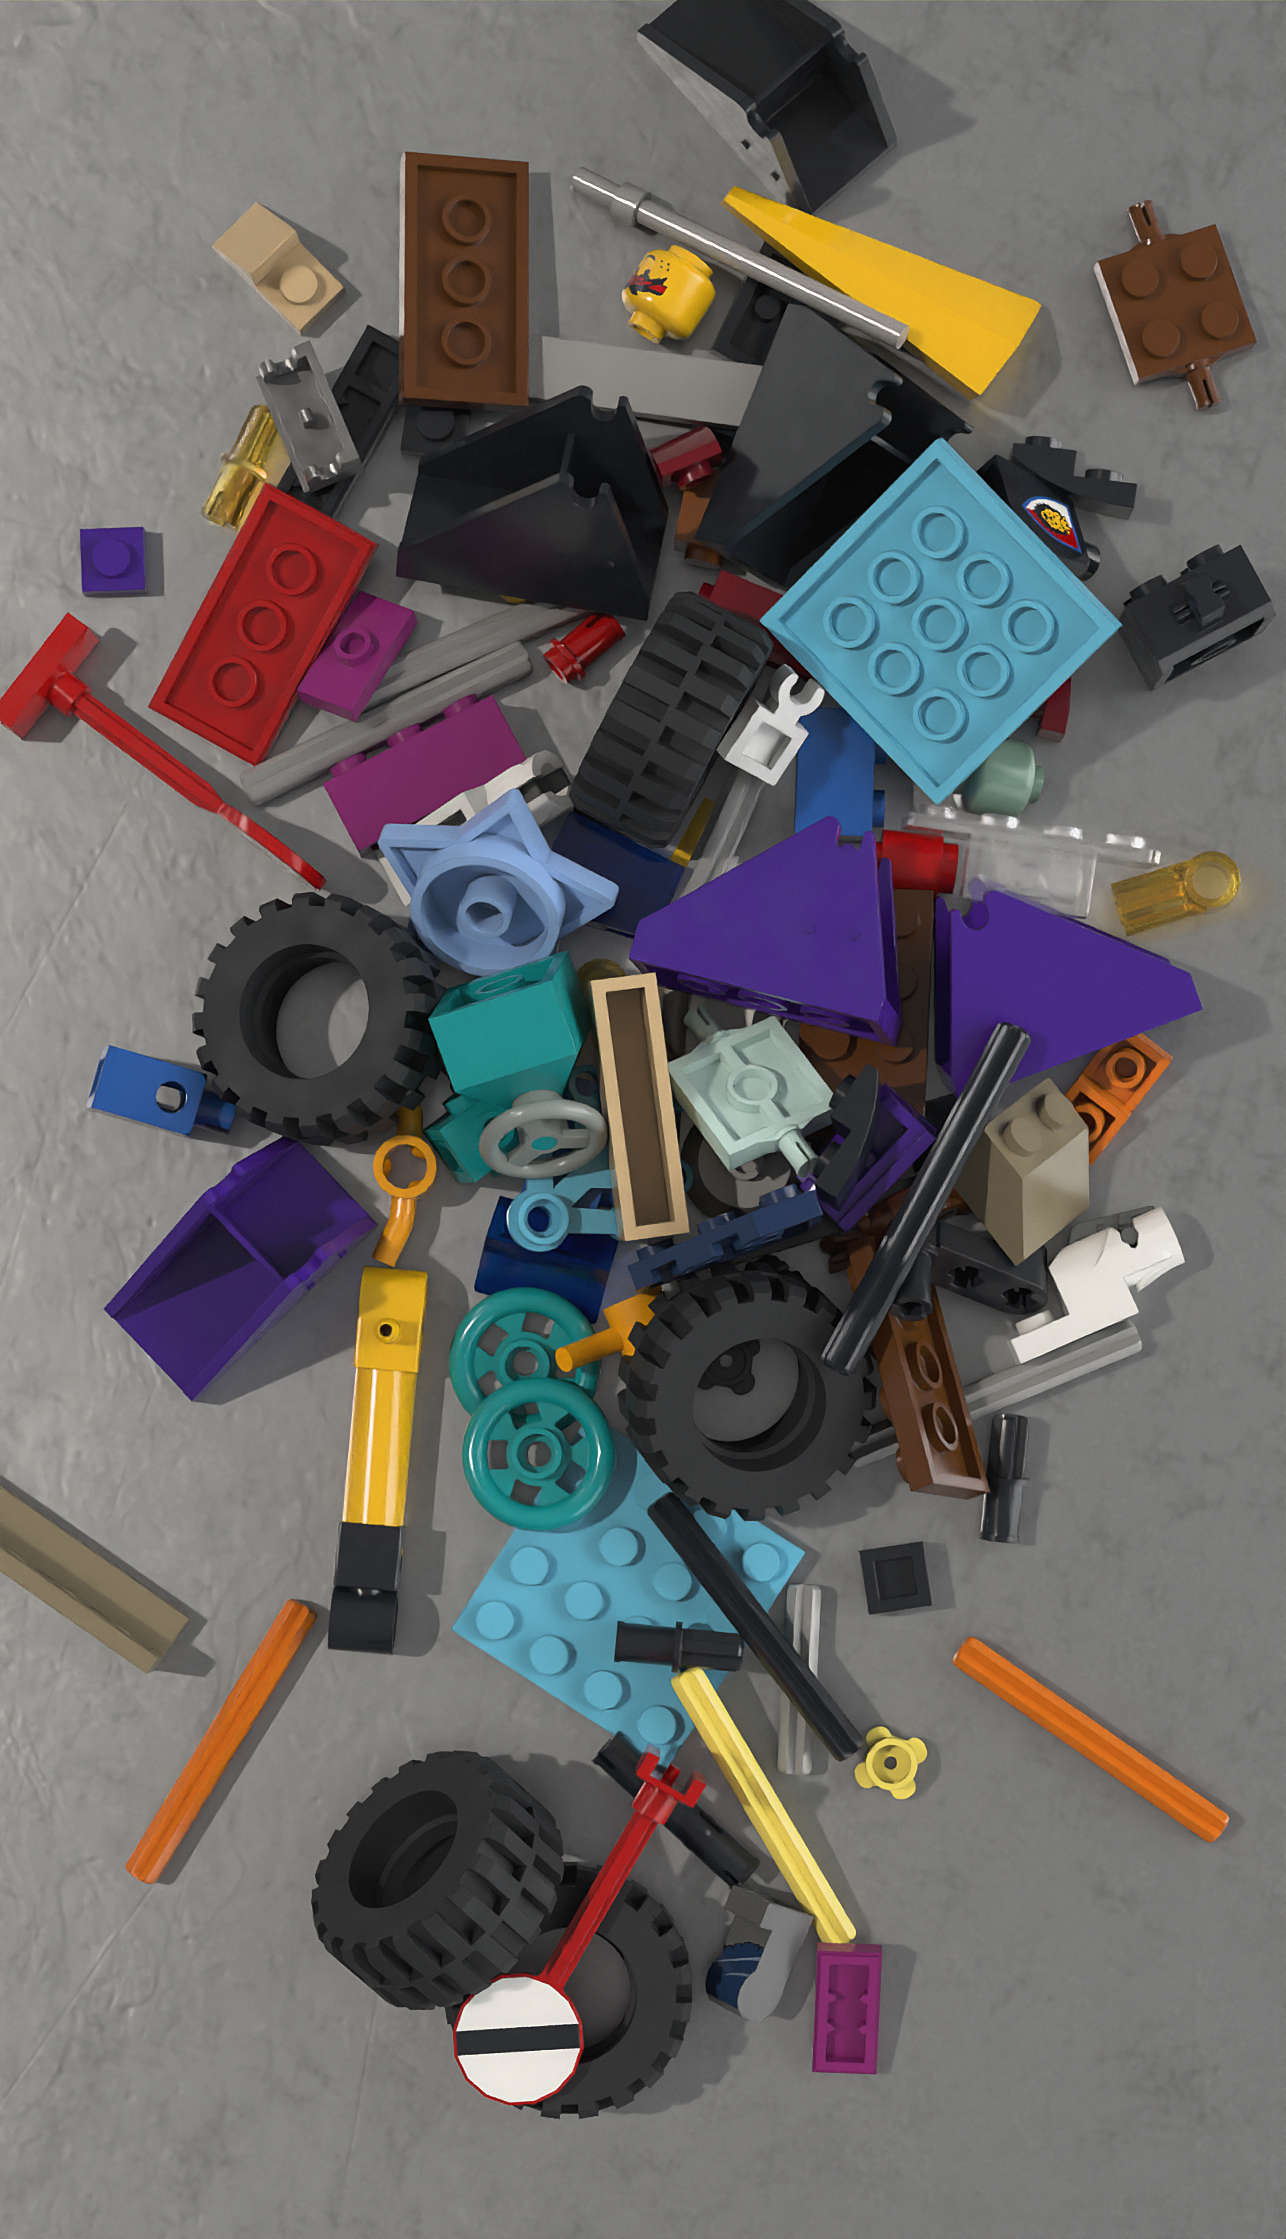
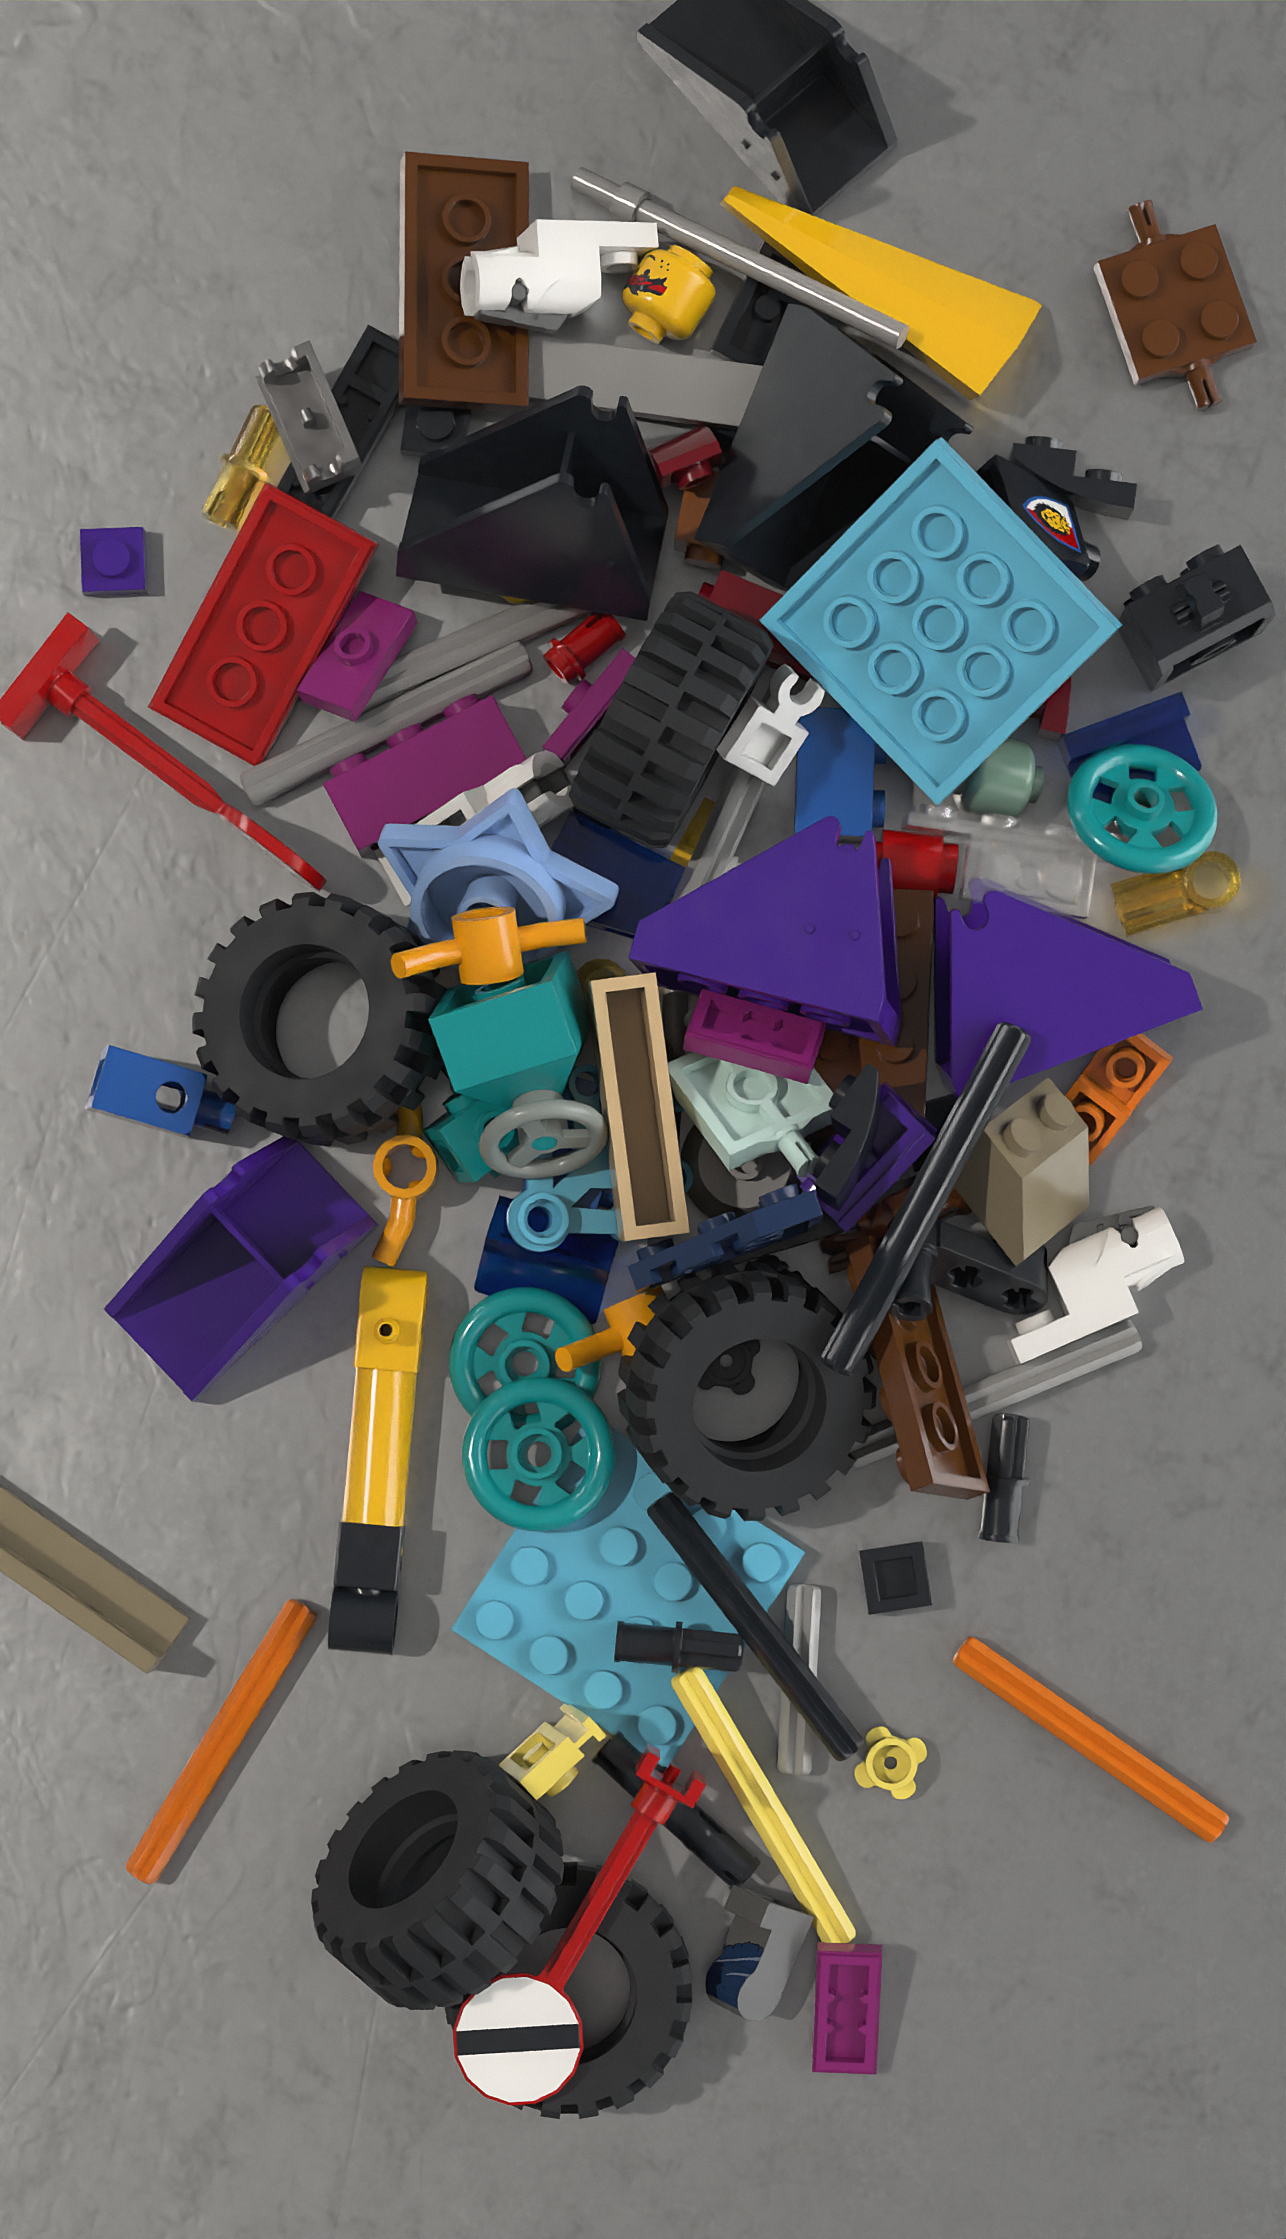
(279, 267): tan slope -> none
(488, 946): none -> light orange piece
(549, 1755): none -> light yellow plate
(551, 271): none -> white plate
(587, 708): none -> magenta plate
(754, 1036): none -> magenta plate
(1142, 824): none -> teal plate
(1153, 724): none -> clear blue panel

